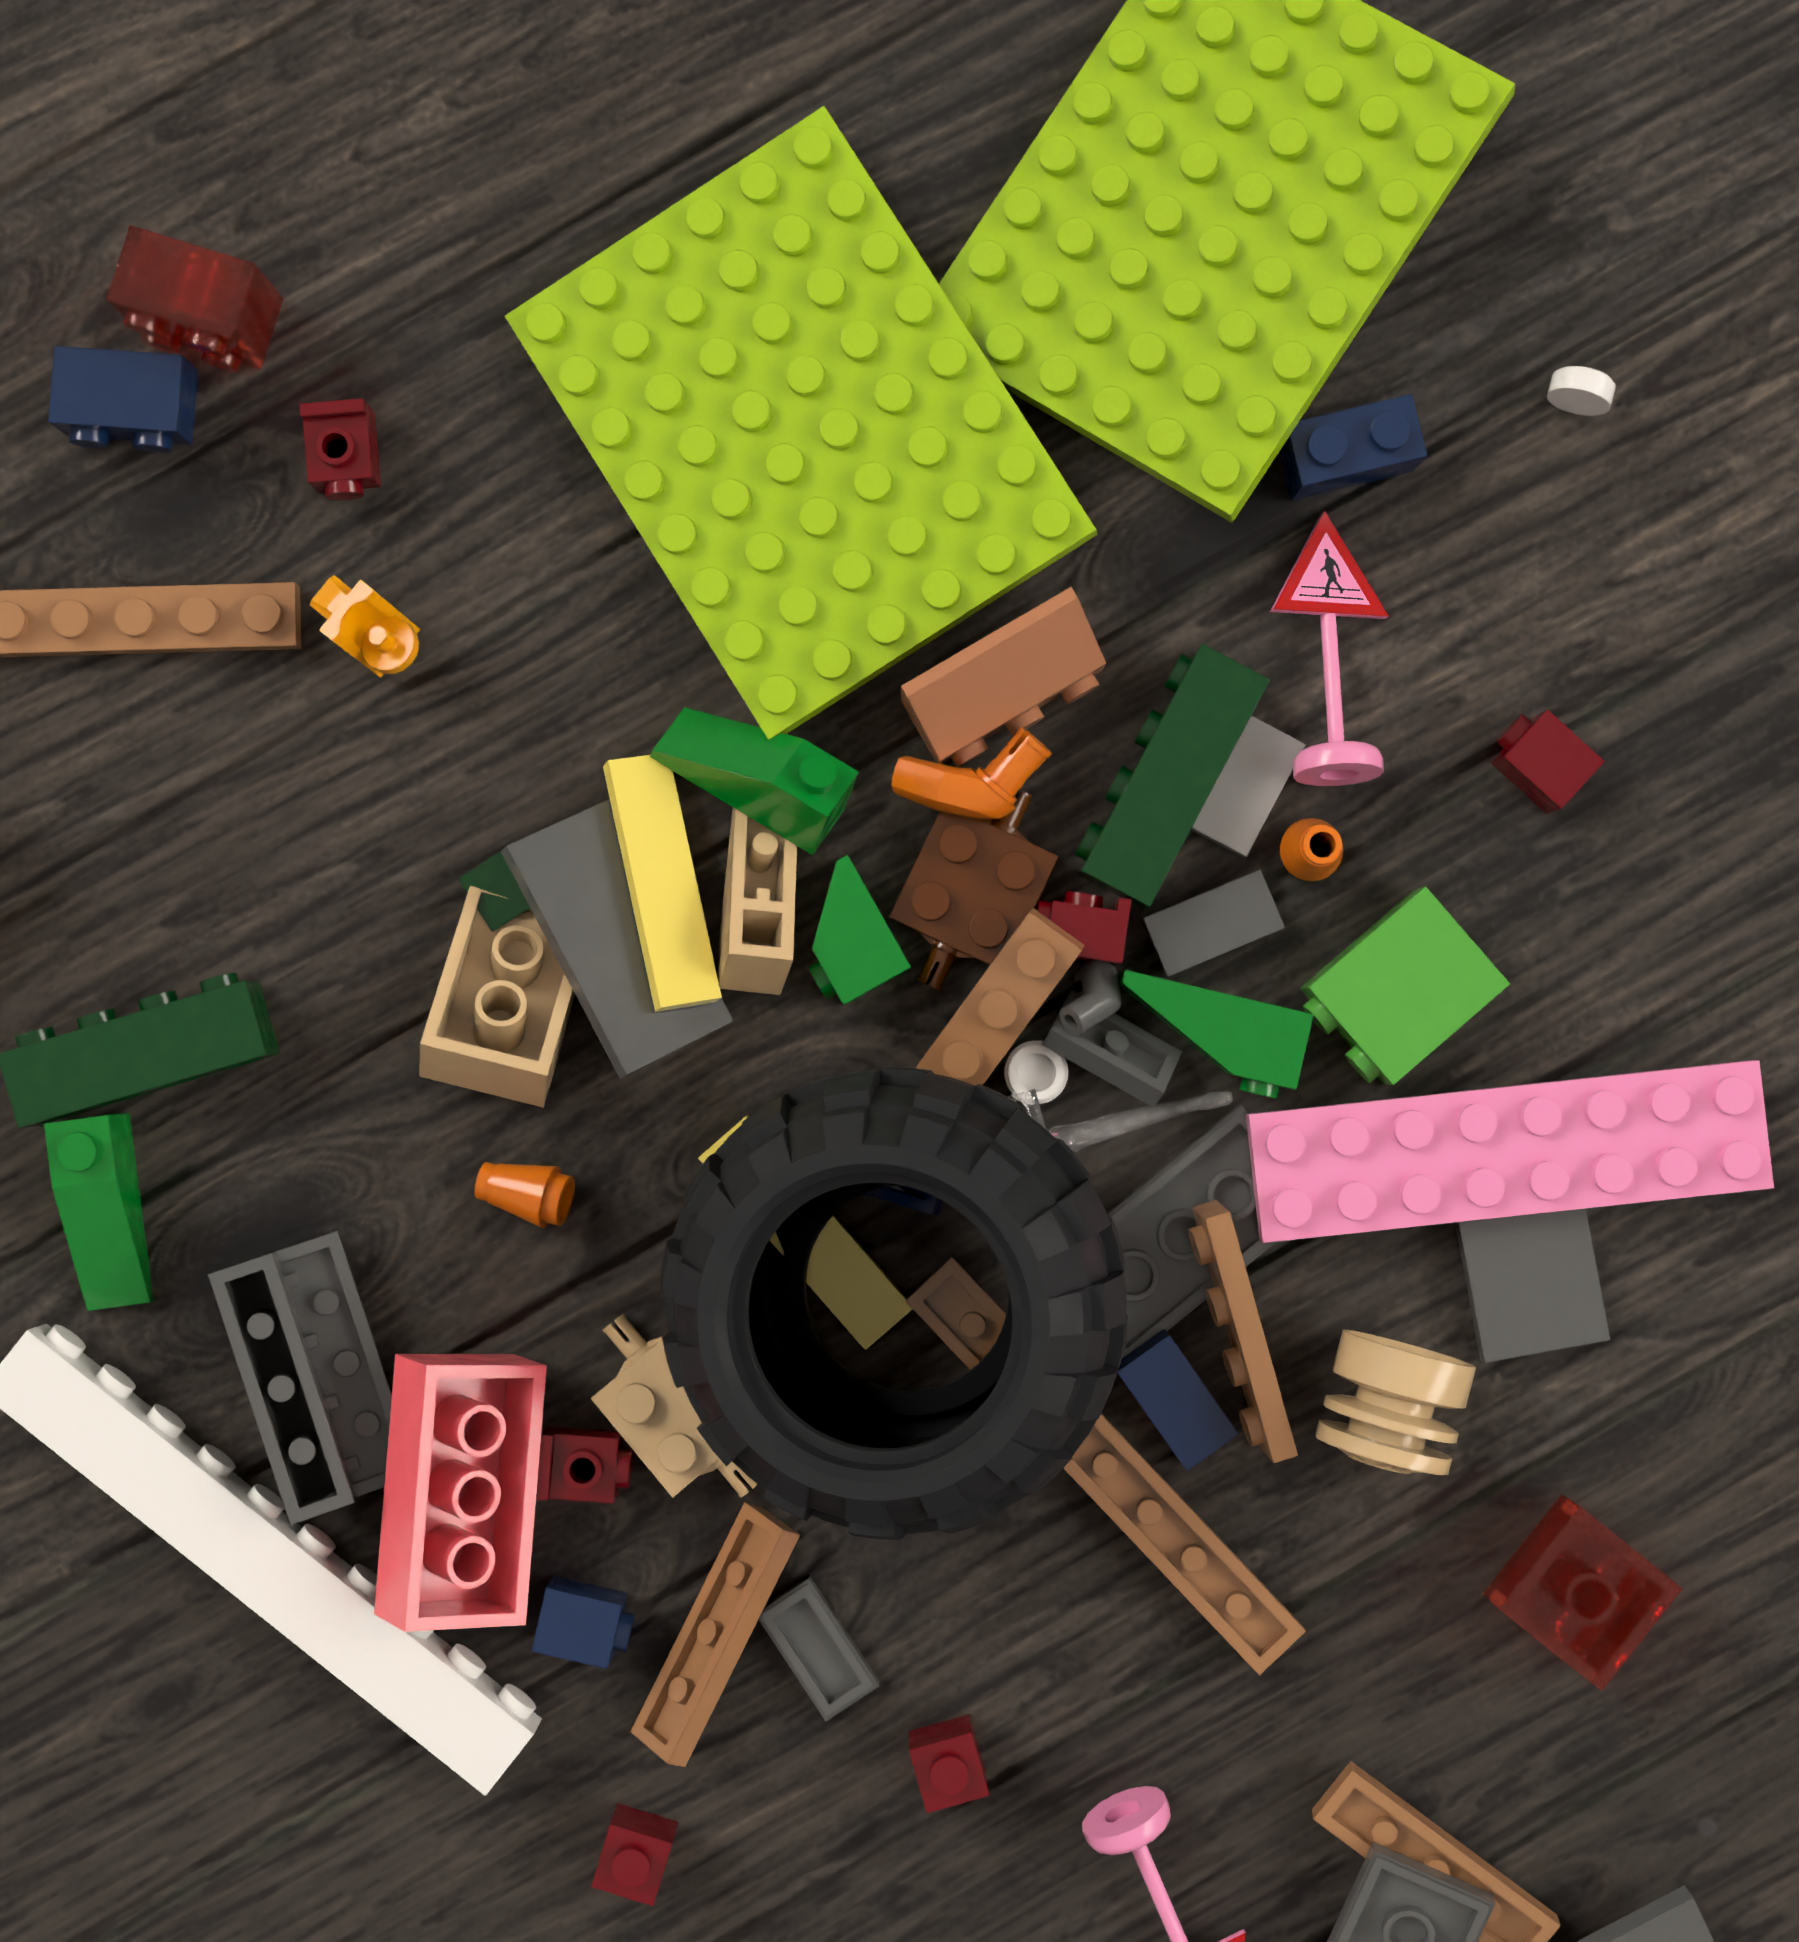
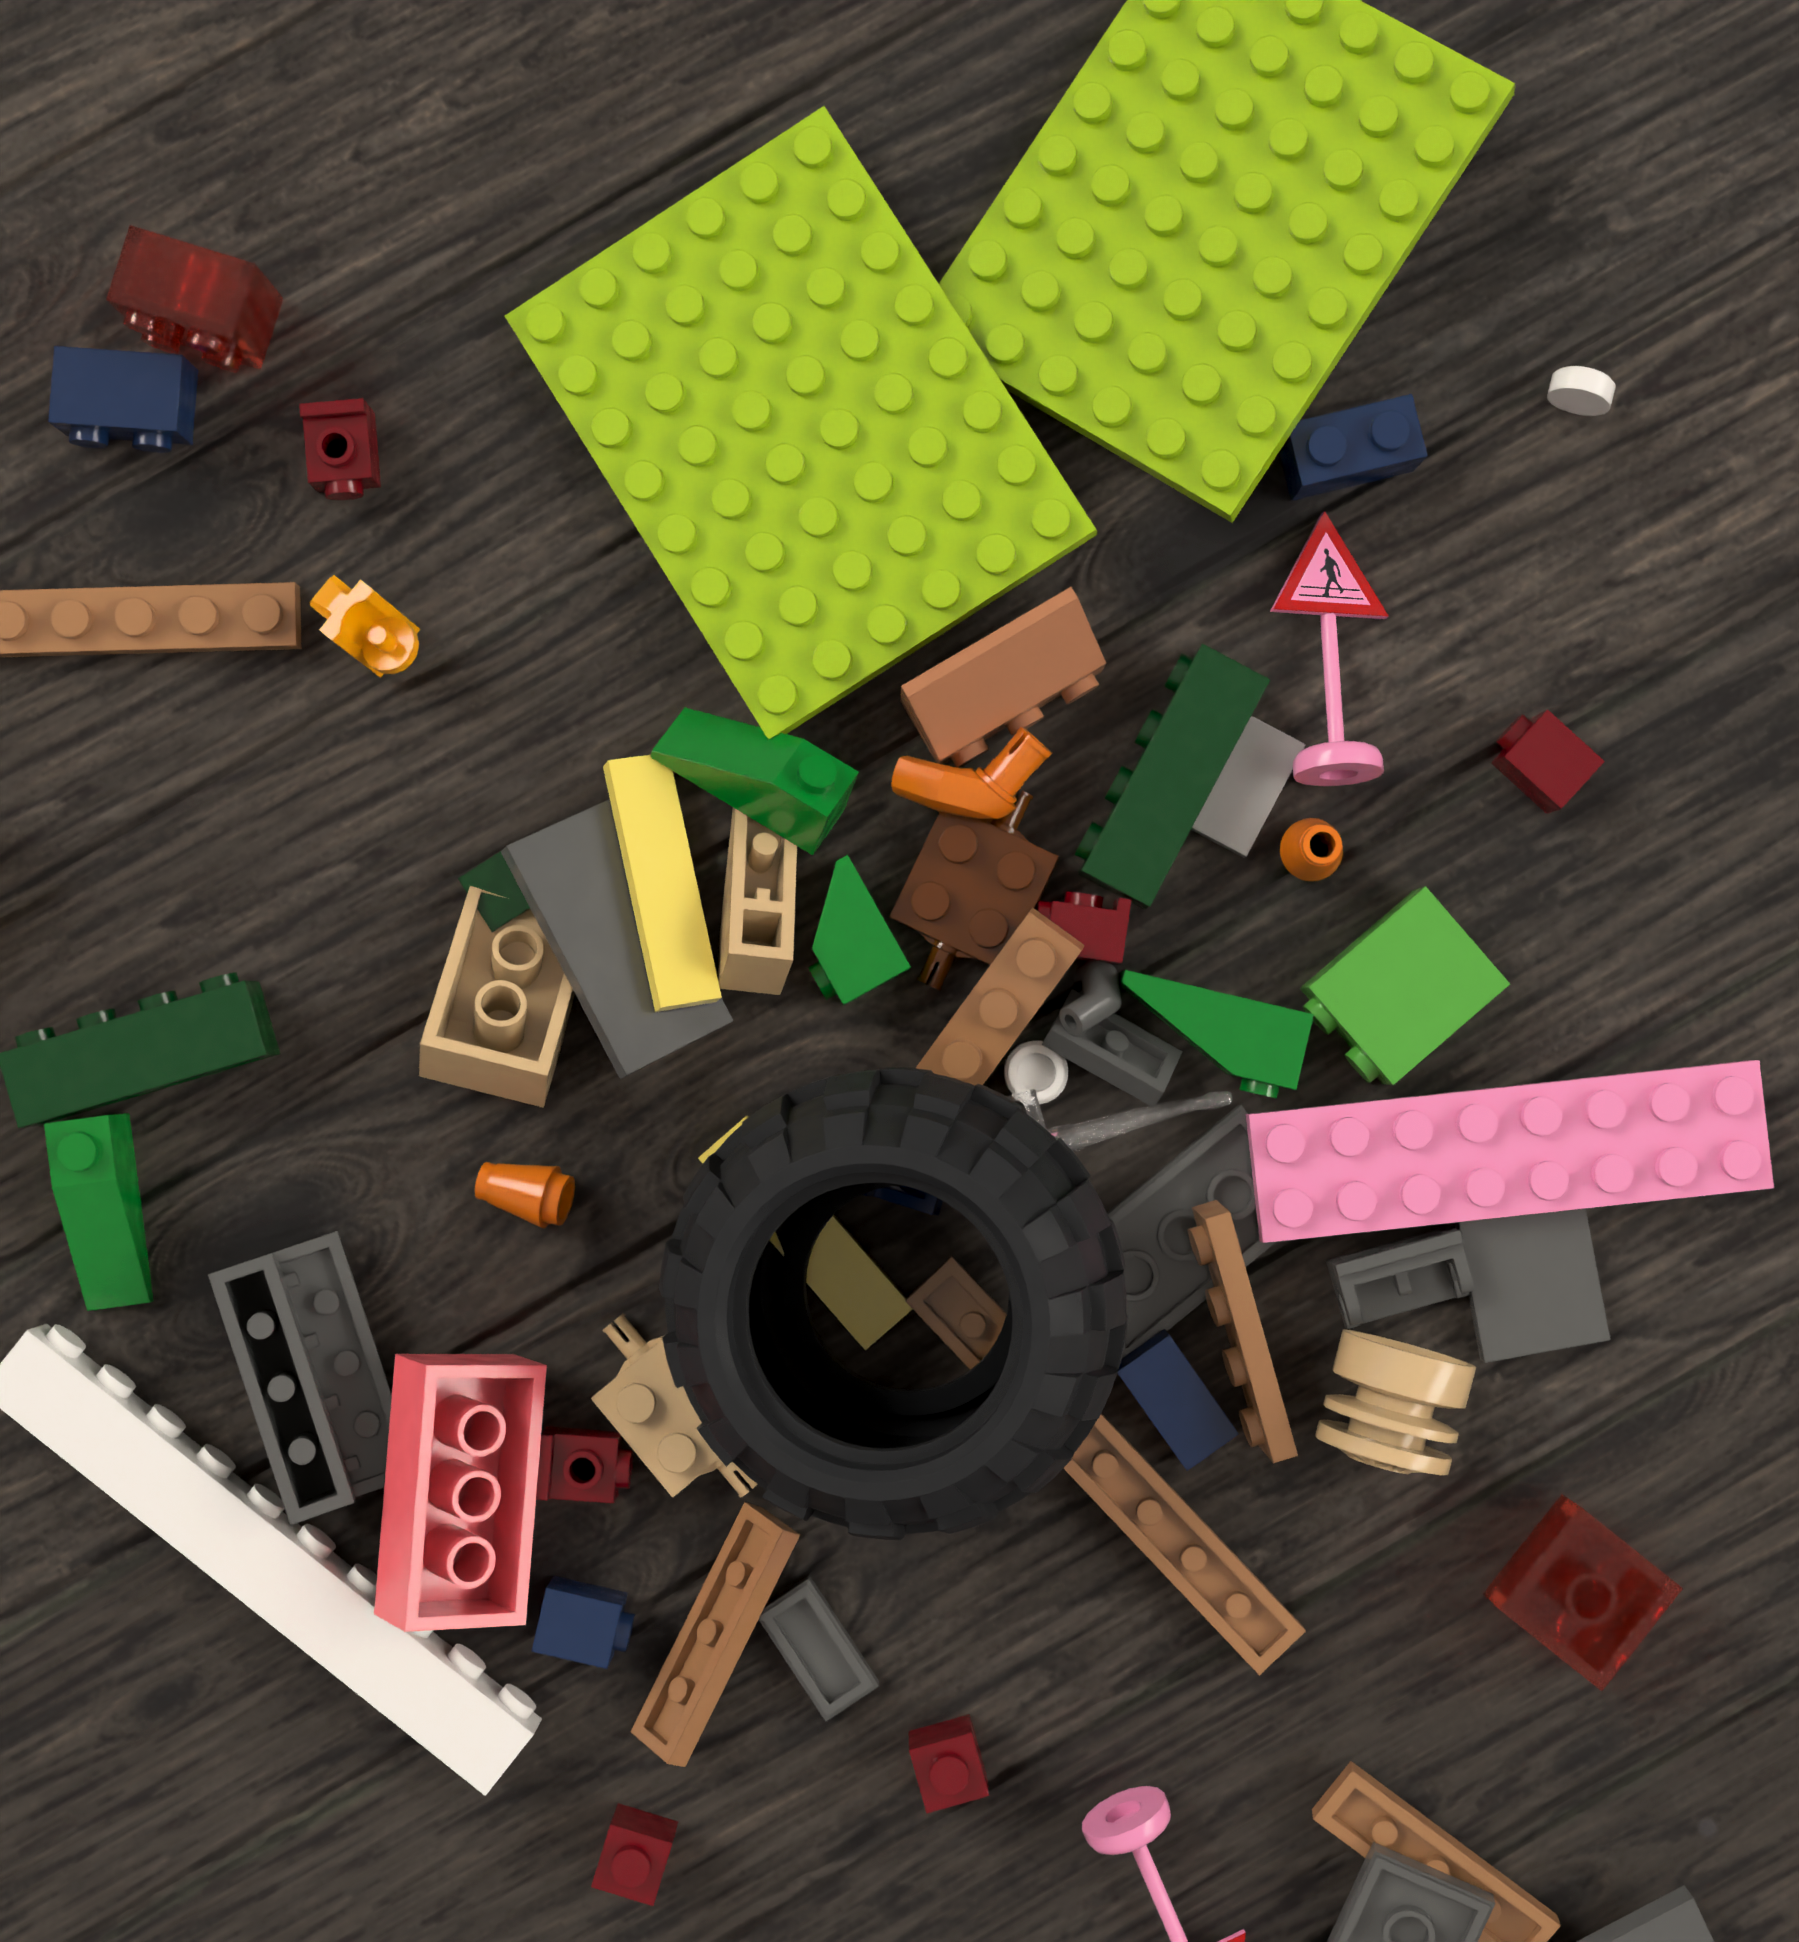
(1213, 923): dark grey tile -> none
(1400, 1276): none -> dark grey hinge

